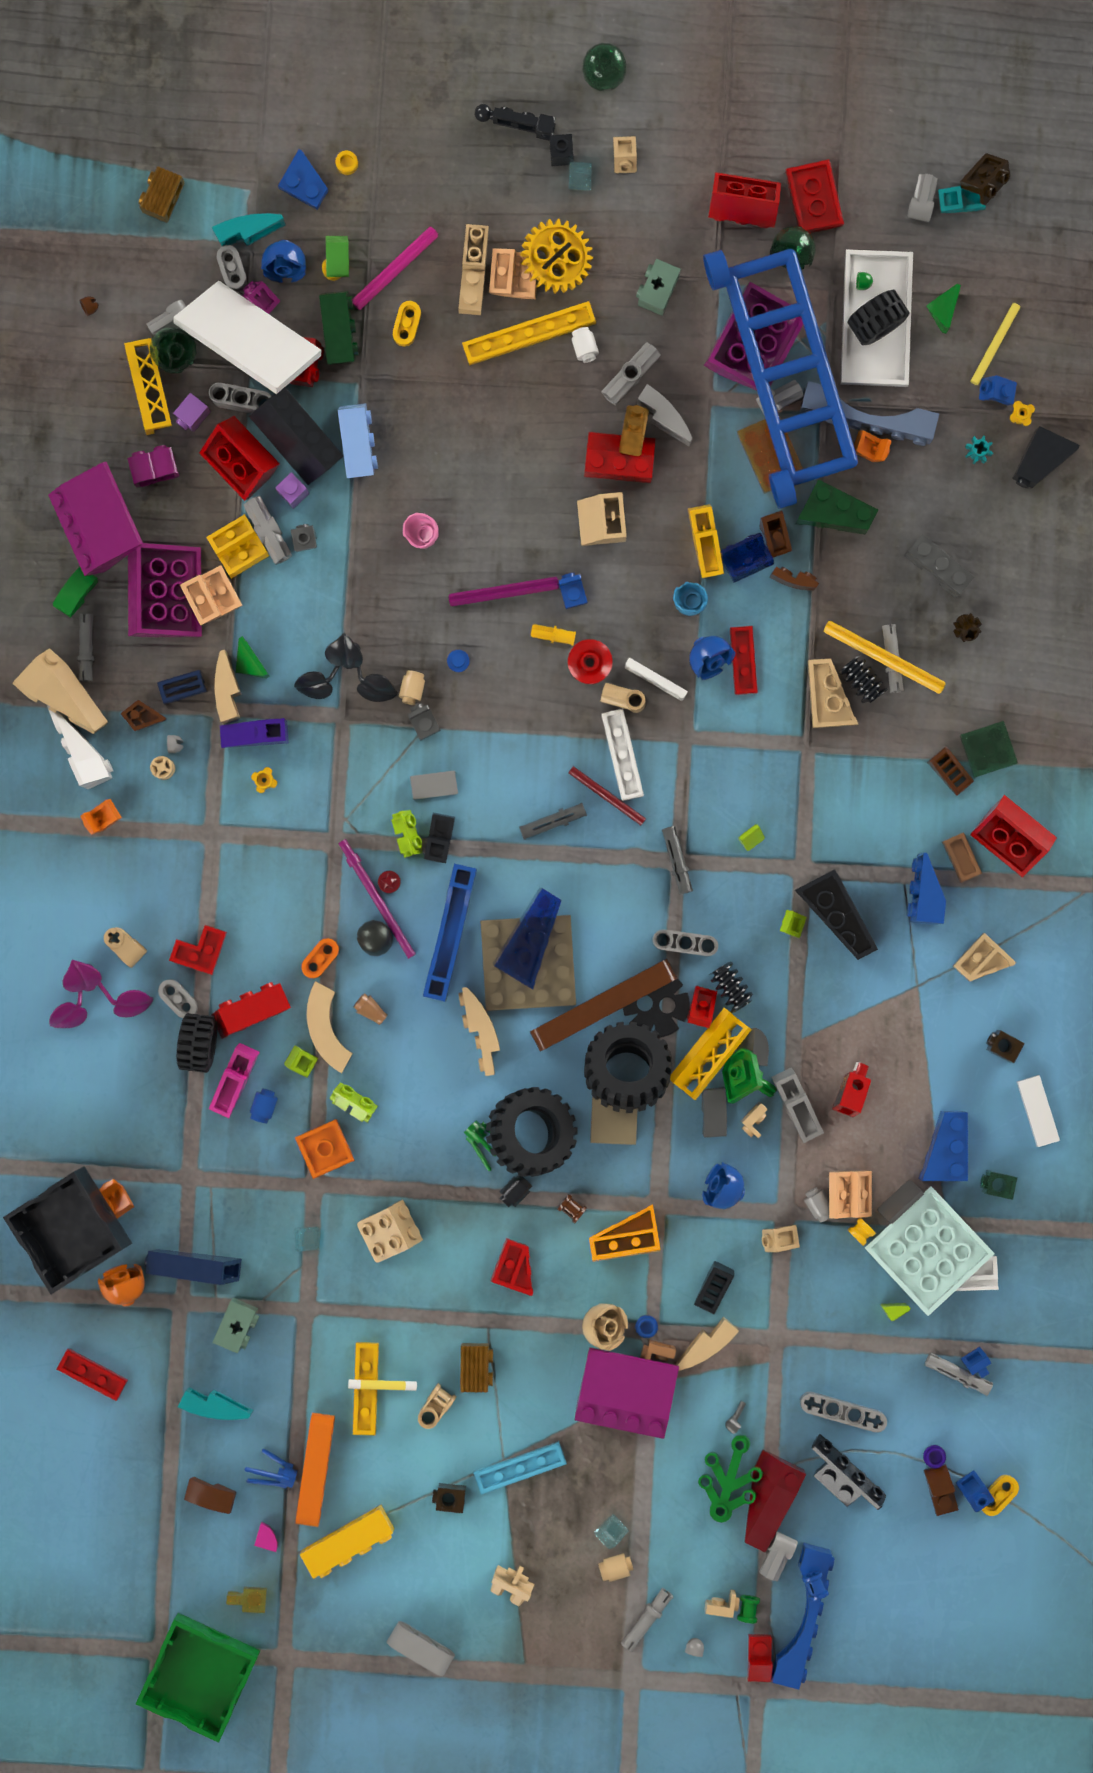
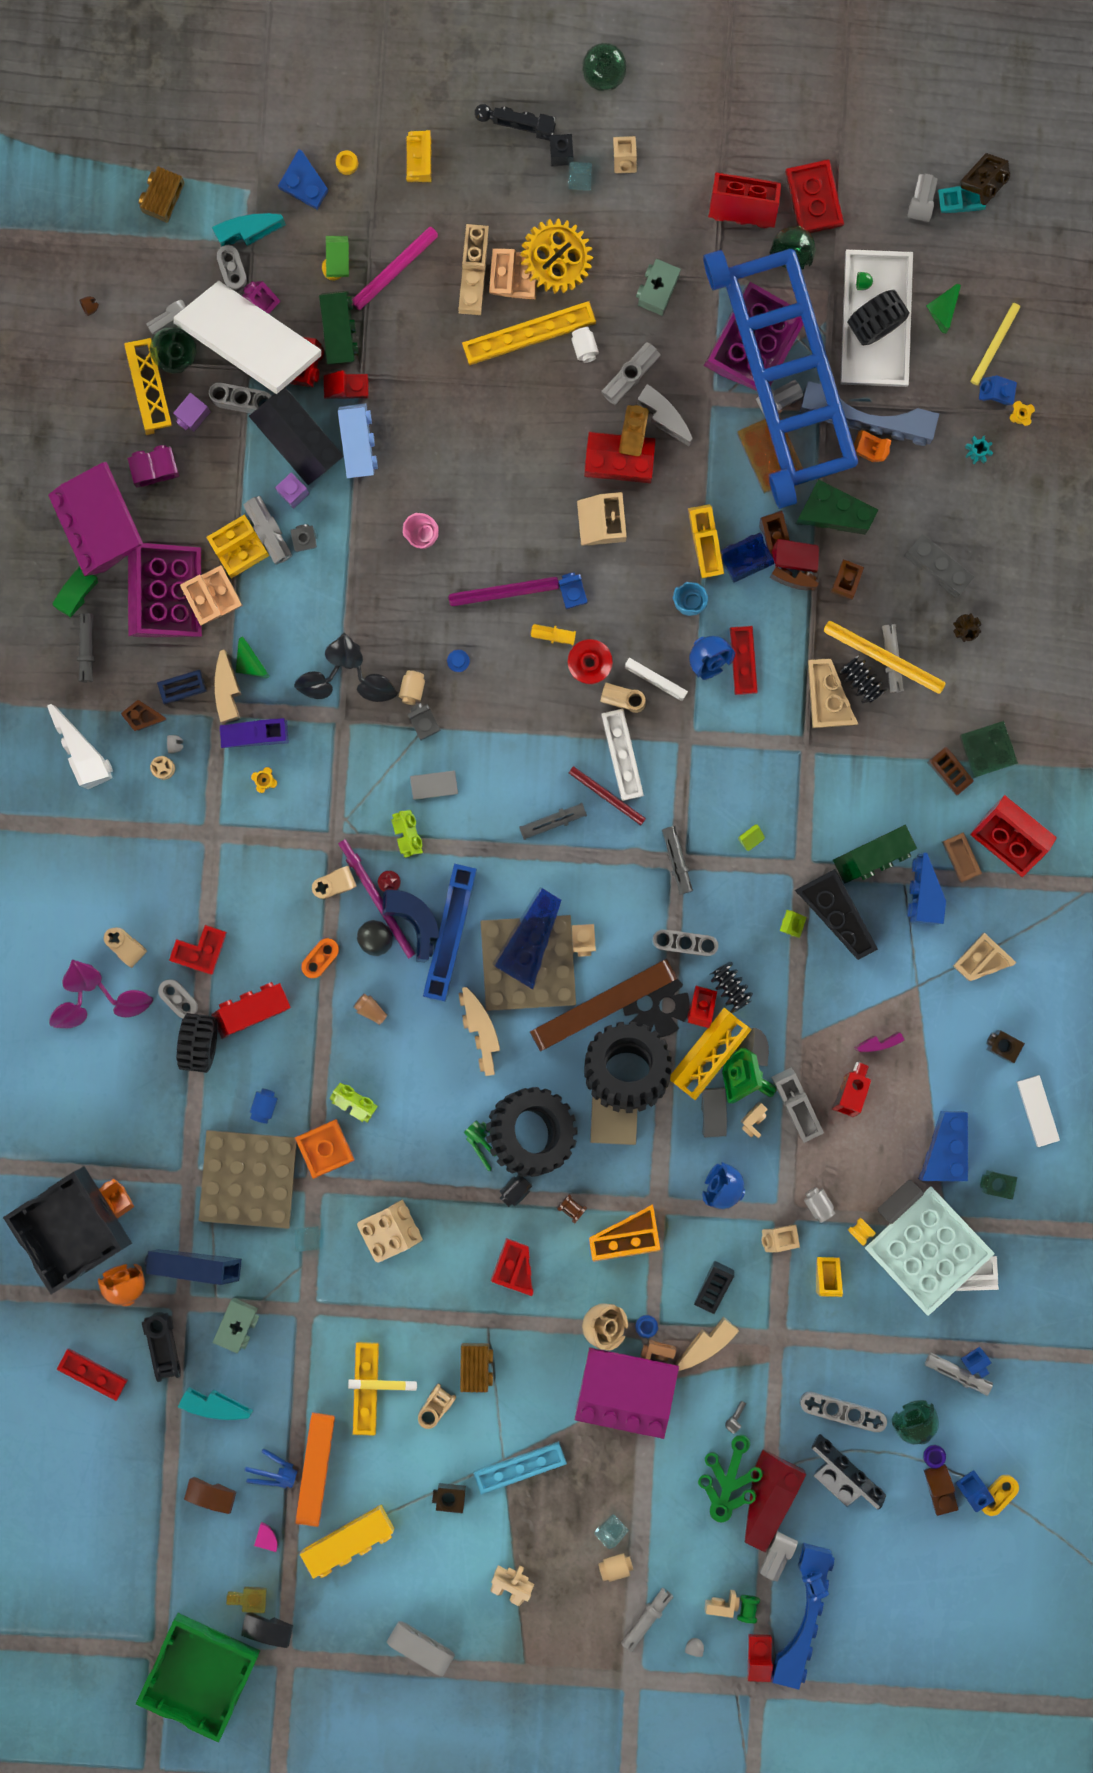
(56, 685): tan wedge -> none
(101, 817): orange bracket -> none
(162, 1346): none -> black piece
(234, 1080): dark pink slope -> none
(239, 457): red slope -> none
(248, 1179): none -> dark tan plate
(266, 1631): none -> black slope
(283, 260): blue cylinder -> none
(300, 1061): lime slope -> none
(320, 1028): tan tile -> none
(337, 881): none -> tan piece
(346, 386): none -> red slope
(406, 324): yellow plate -> none
(418, 914): none -> dark blue arch
(419, 156): none -> yellow hinge
(439, 837): black slope -> none
(583, 939): none -> tan bracket
(796, 555): none -> dark red slope
(828, 1277): none -> yellow slope
(847, 580): none -> reddish brown slope
(850, 1194): light nougat slope -> none
(873, 1043): none -> magenta slope
(875, 855): none -> dark green wedge
(895, 1310): lime slope -> none
(916, 1423): none -> clear green cylinder
(1042, 456): black slope -> none

